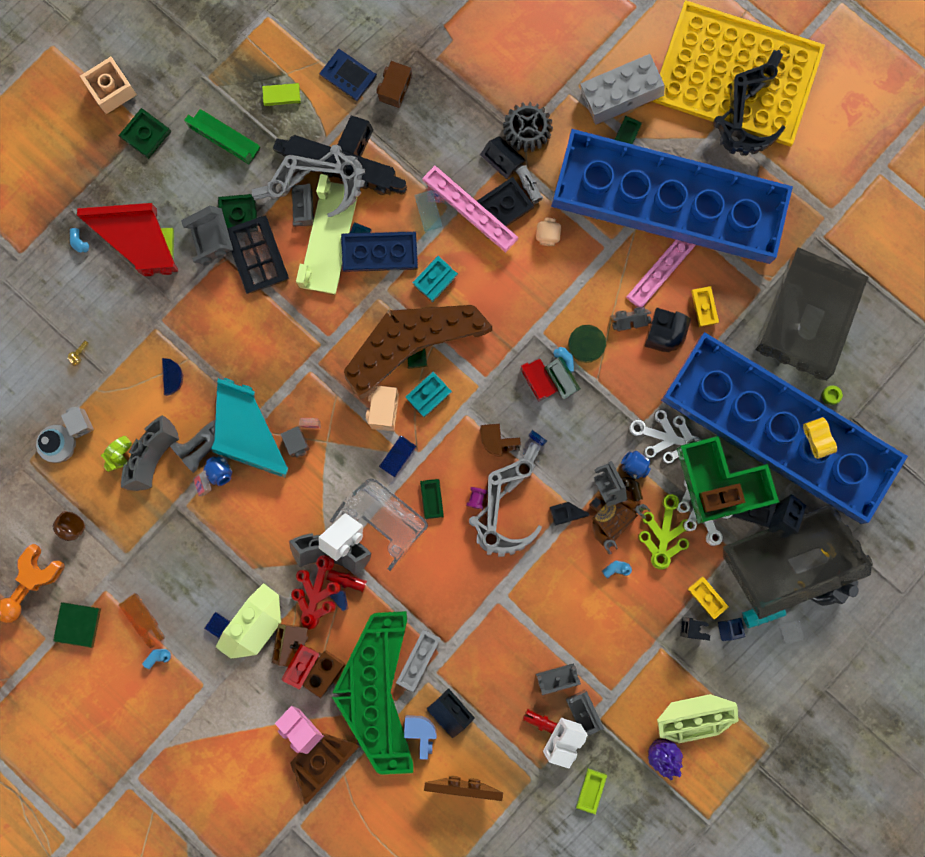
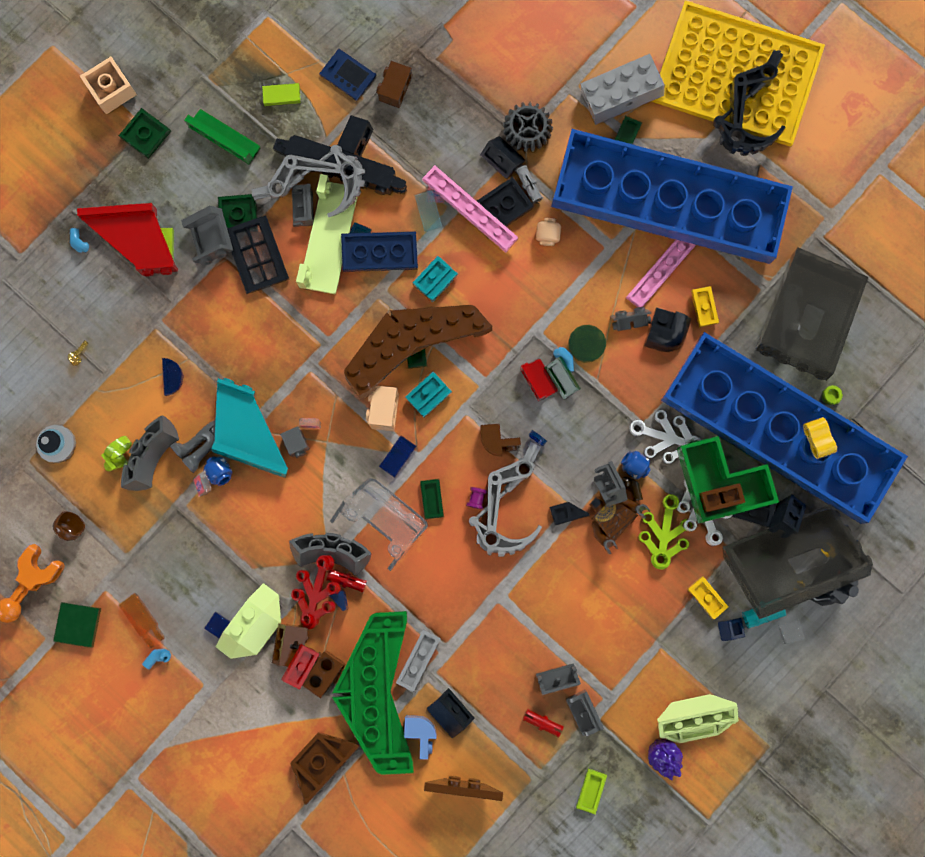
(77, 422): light grey brick -> none
(299, 730): bright pink brick -> none
(340, 536): white brick -> none
(564, 742): white brick -> none
(617, 567): dark azure arm -> none
(690, 629): black hinge -> none

